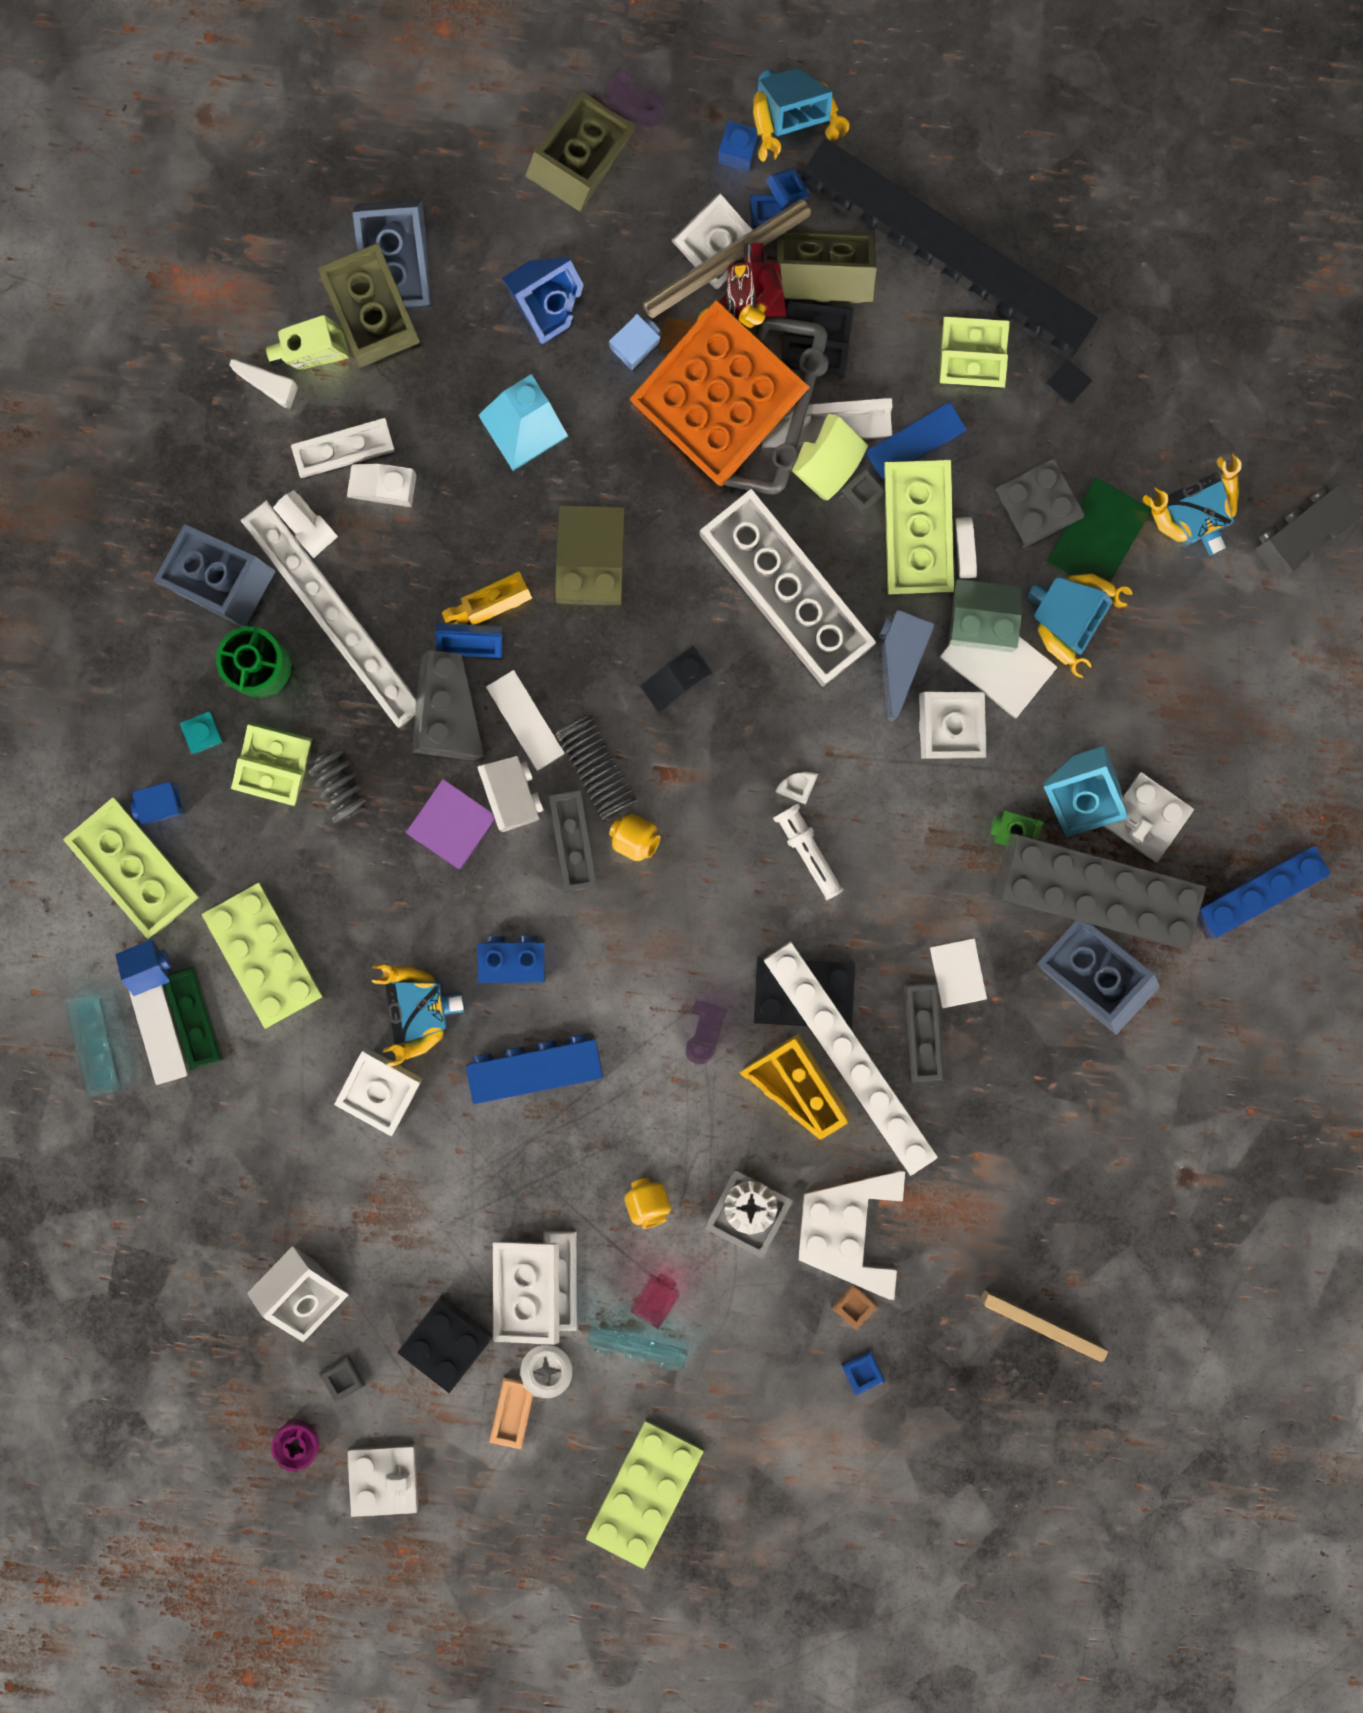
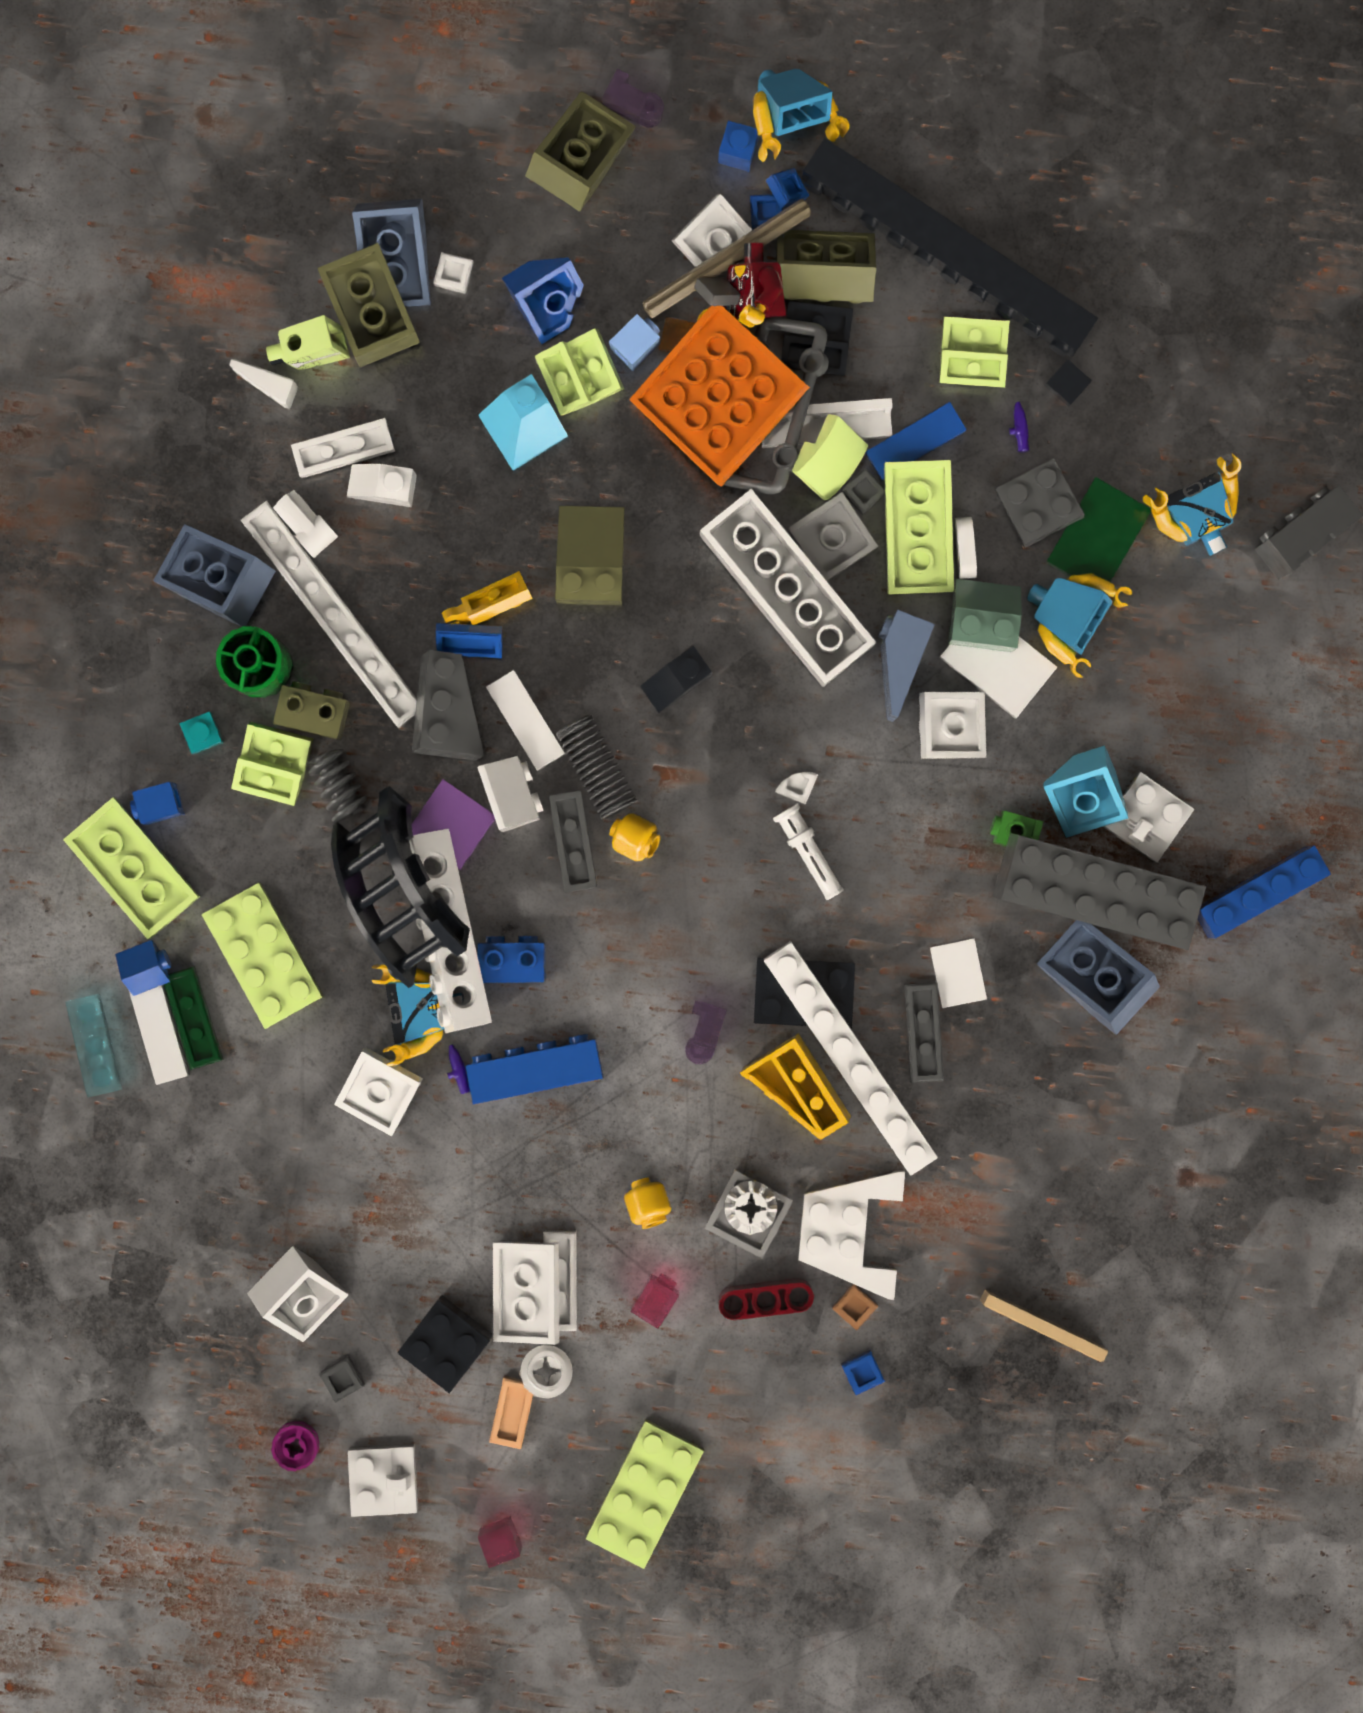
(311, 711): none -> olive brick
(408, 871): none -> black fence
(446, 881): none -> white brick
(453, 272): none -> white tile
(458, 1070): none -> dark purple helmet
(500, 1542): none -> clear pink brick
(579, 372): none -> yellowish green slope
(637, 1348): clear light blue plate -> none
(717, 291): none -> dark grey tile
(782, 1305): none -> dark red beam
(833, 537): none -> light grey plate
(1020, 428): none -> dark purple helmet

